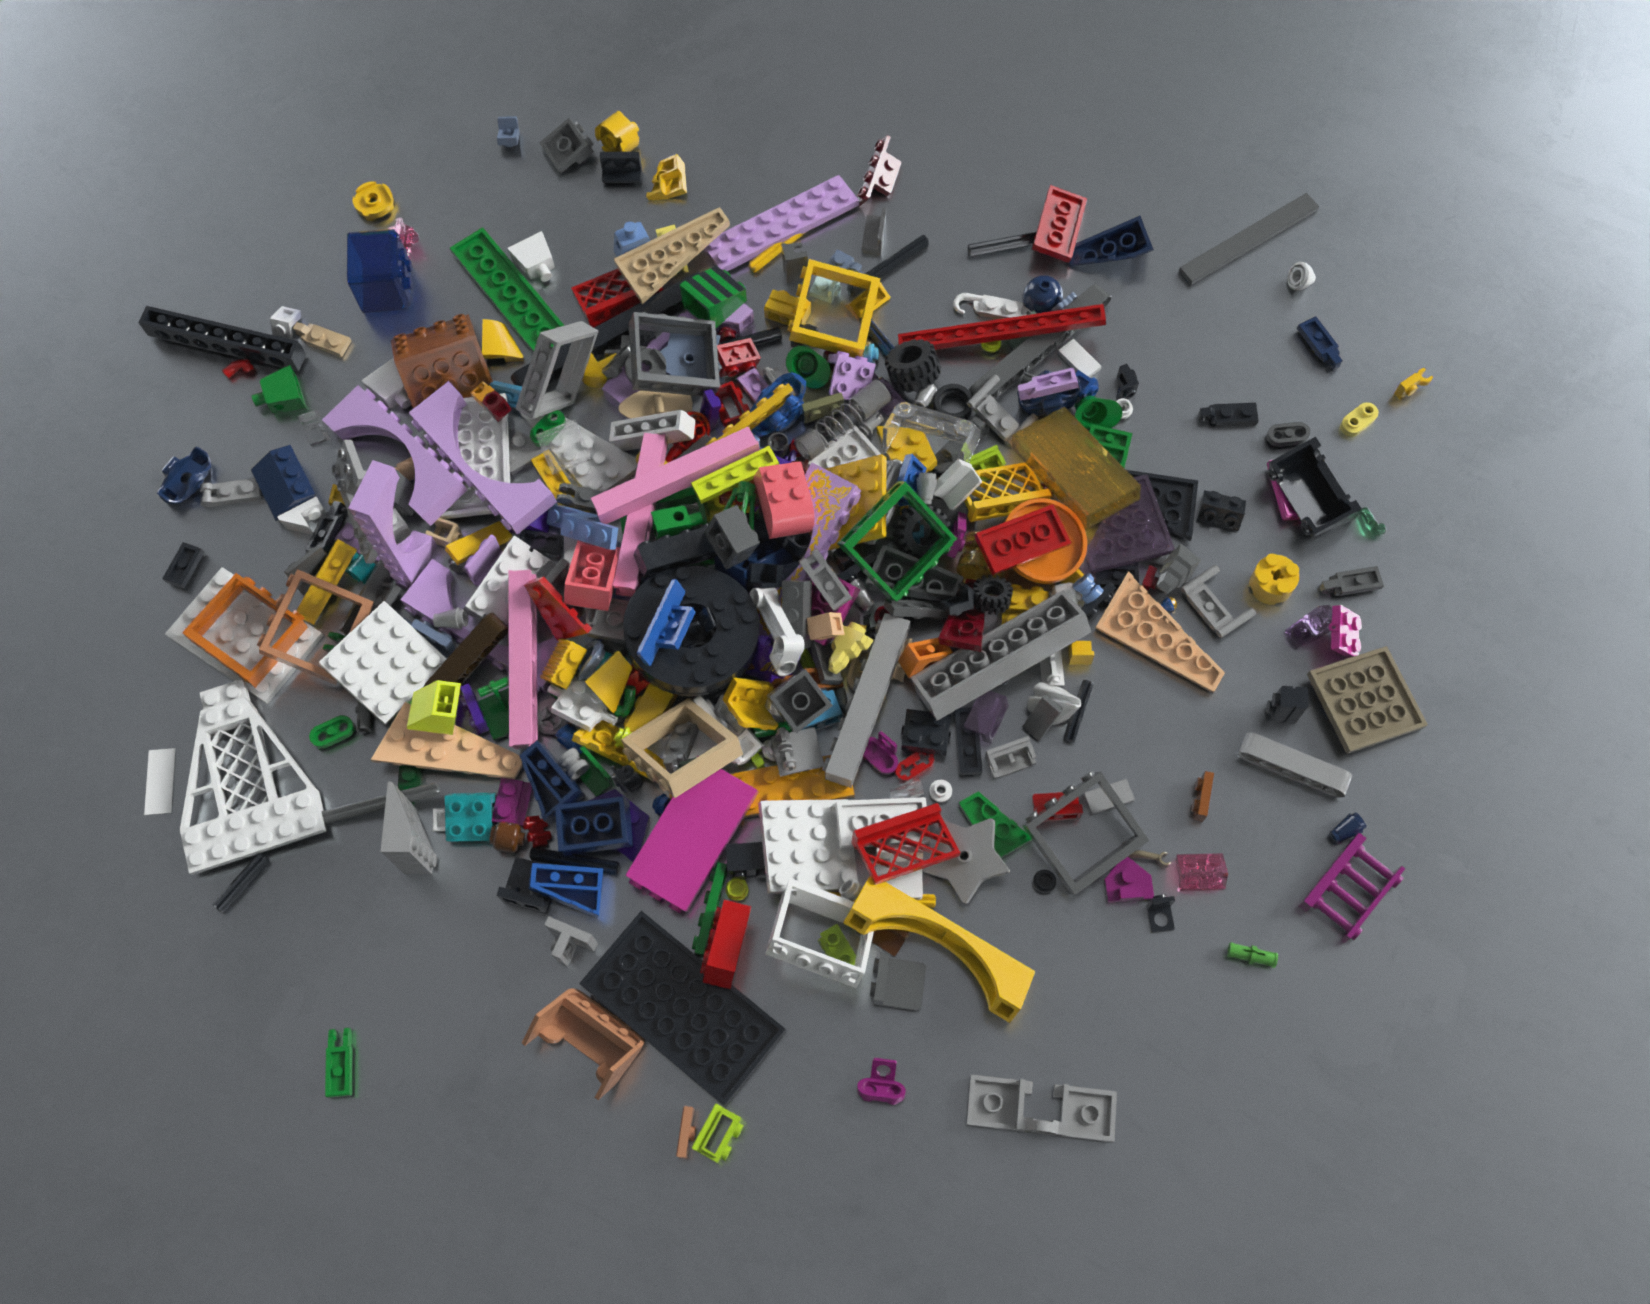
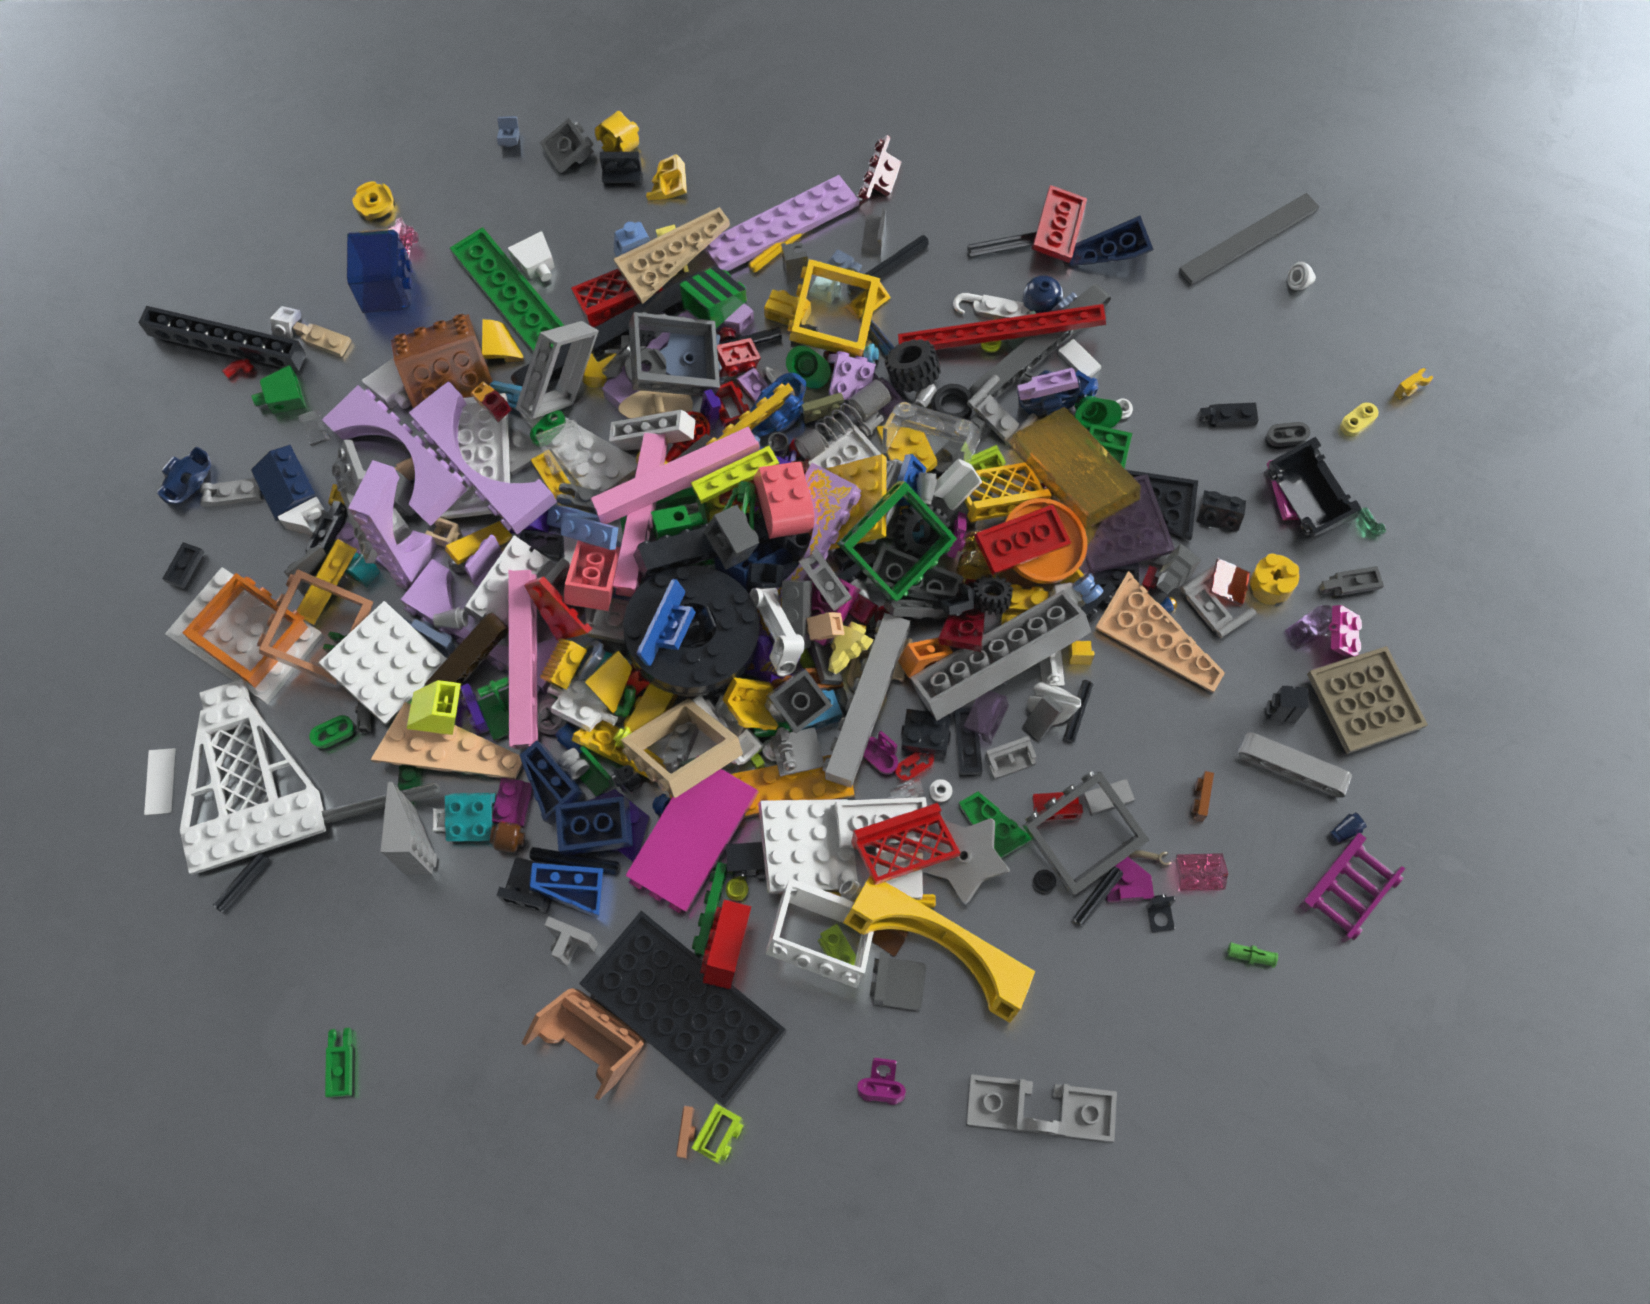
(377, 589): dark grey bracket -> none
(535, 831): red piece -> none
(863, 609): none -> dark red plate
(1097, 896): none -> black axle
(1129, 382): black bracket -> none
(1229, 582): none -> clear red piece
(1320, 342): dark blue hinge -> none

